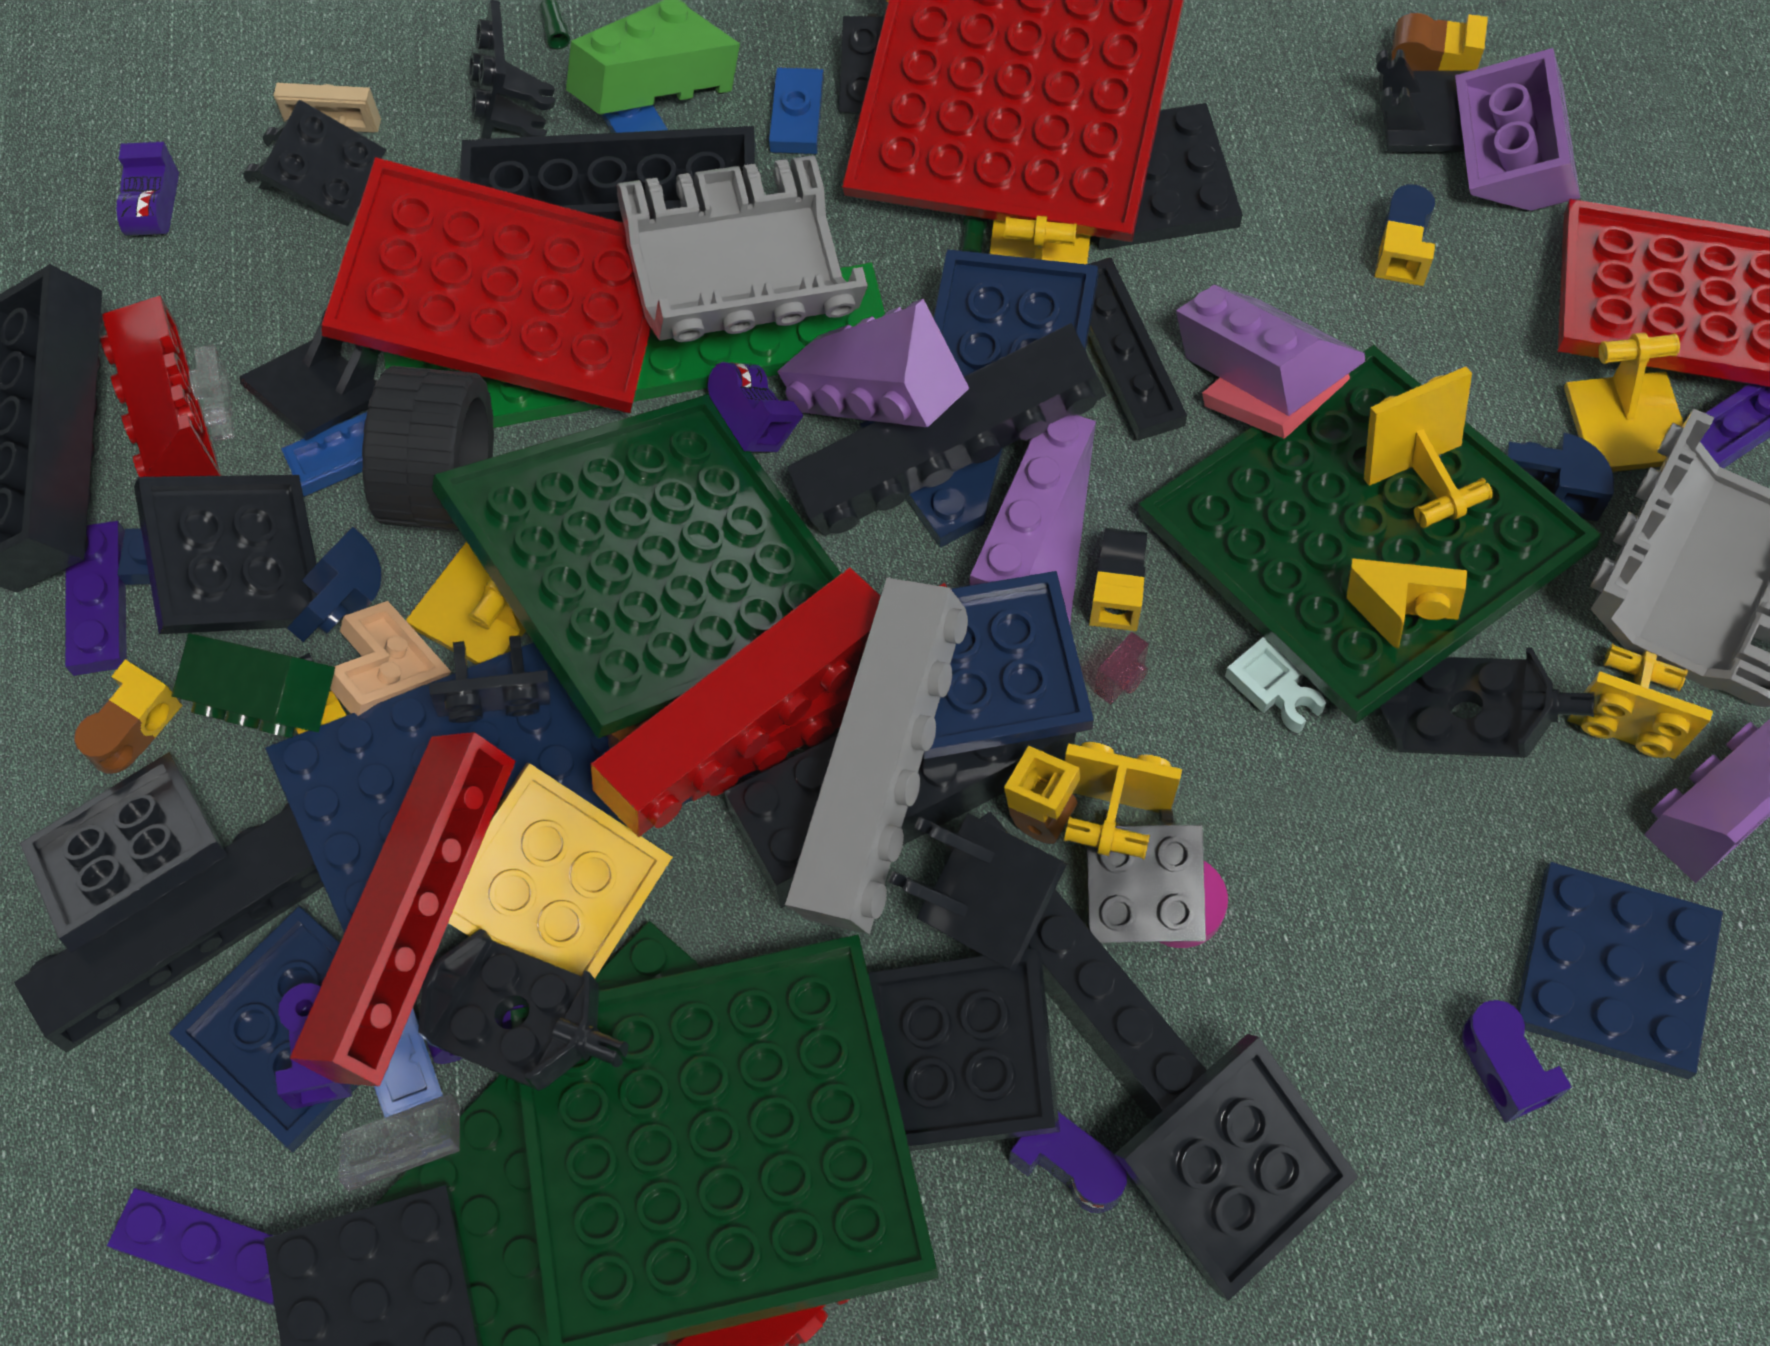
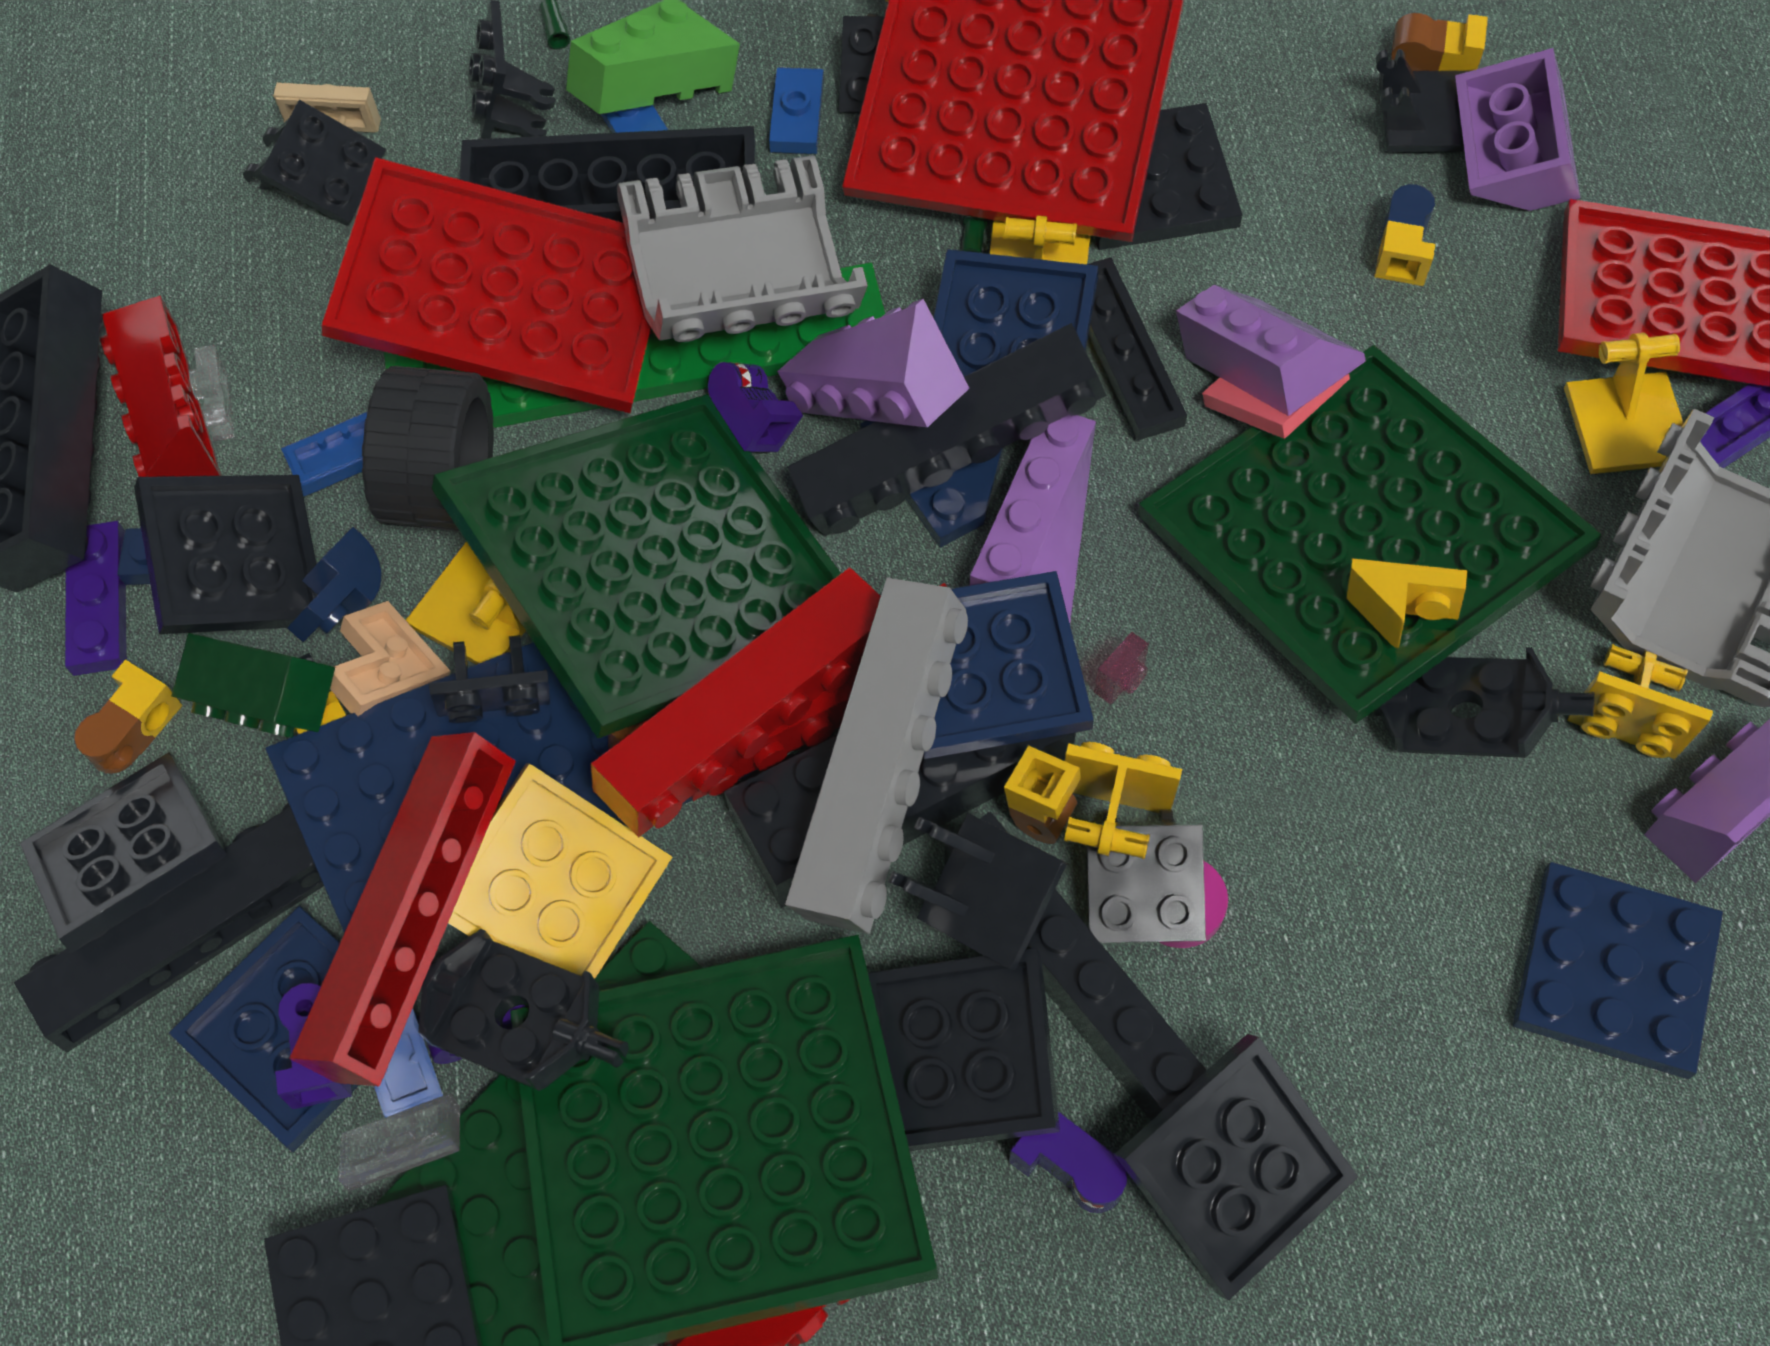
(146, 189): dark purple leg -> none
(194, 1244): dark purple plate -> none
(315, 384): black plate -> none
(1120, 579): leg -> none
(1272, 679): light aqua plate -> none
(1414, 432): yellow plate -> none
(1507, 1063): dark purple leg -> none
(1572, 472): dark blue brick -> none

